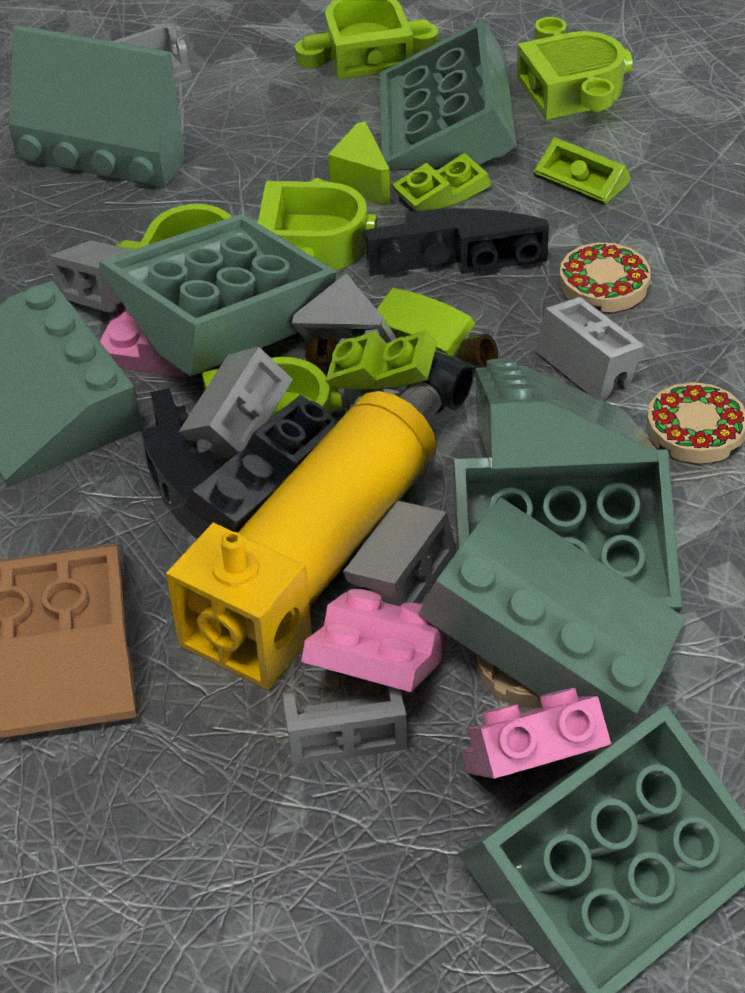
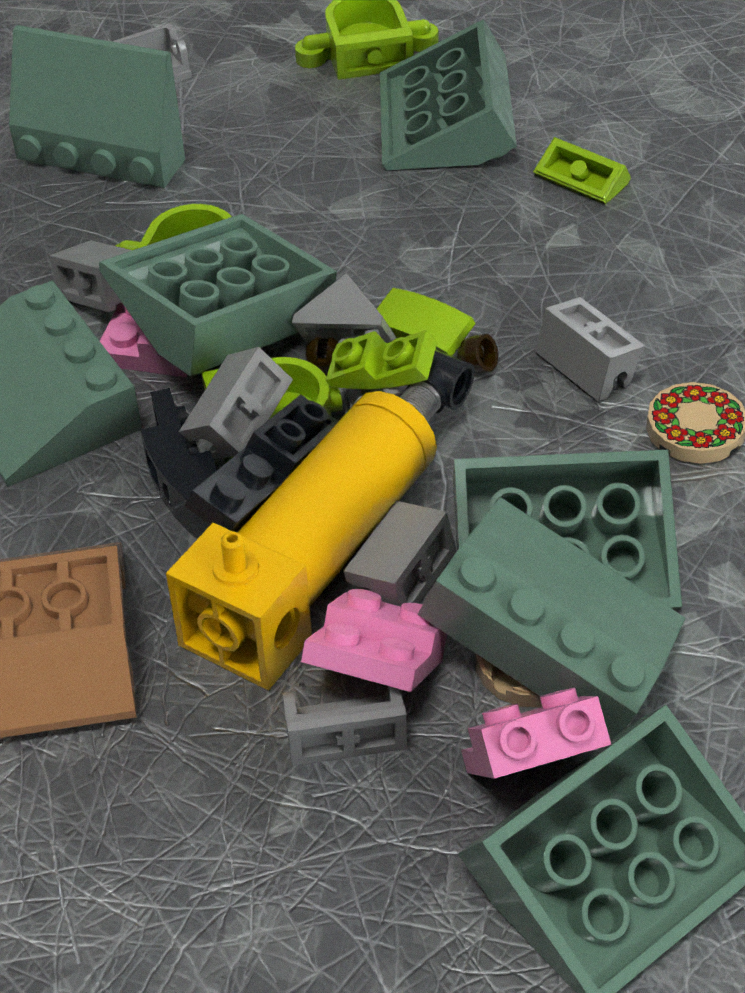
(318, 218): lime piece -> none
(360, 165): lime slope -> none
(442, 188): lime slope -> none
(461, 236): black slope -> none
(546, 423): sand green slope -> none
(571, 69): lime piece -> none
(605, 276): tile -> none

